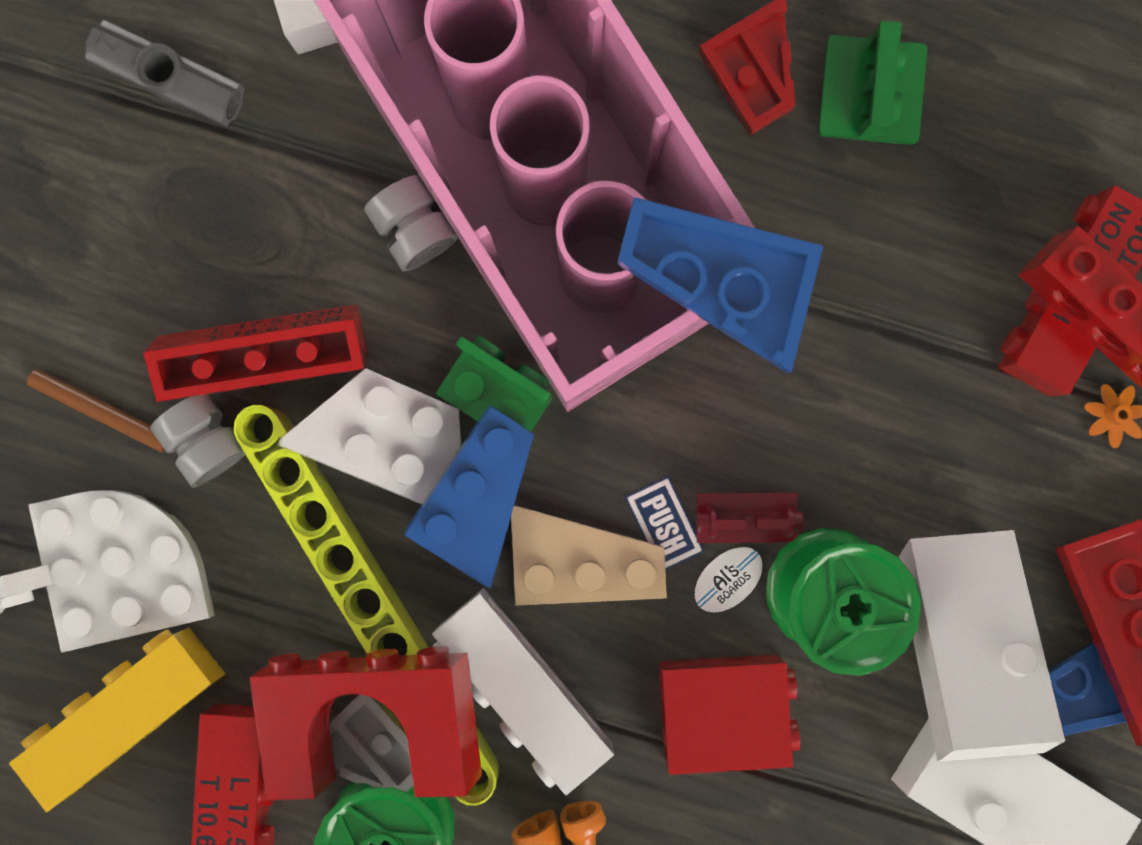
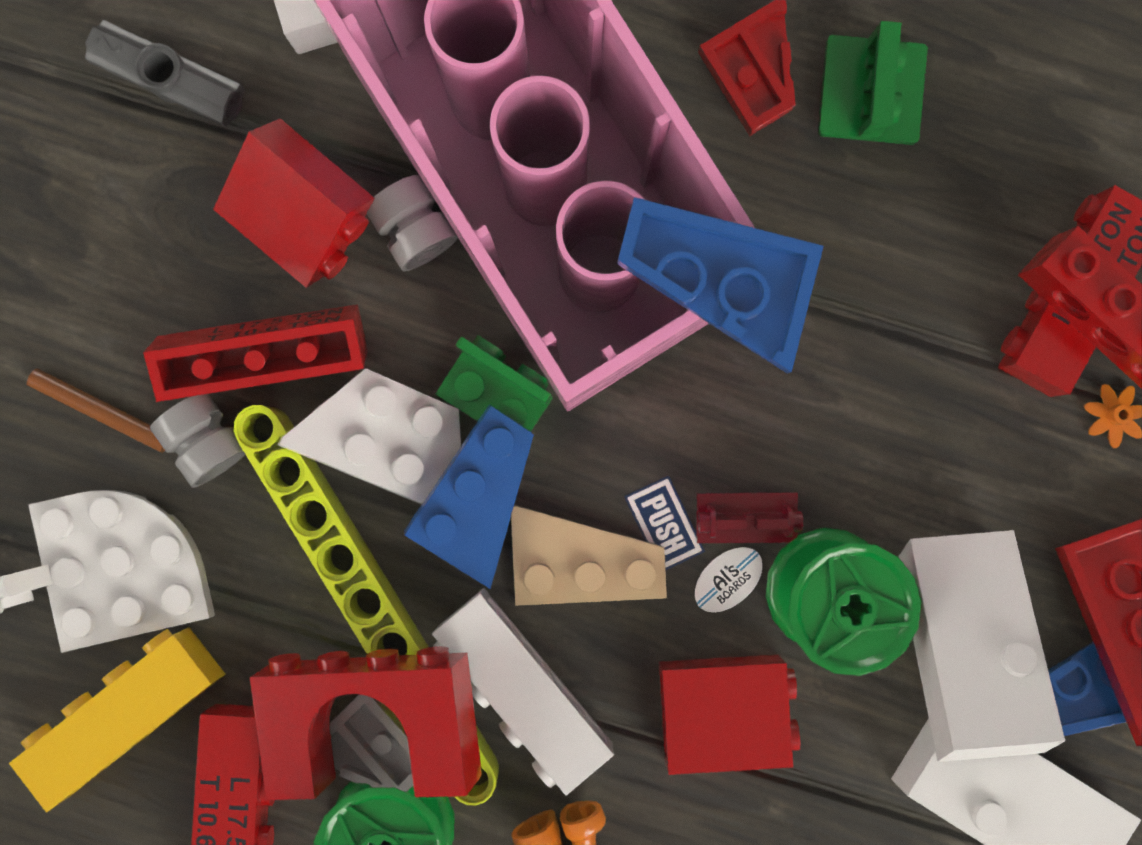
(293, 203): none -> red brick

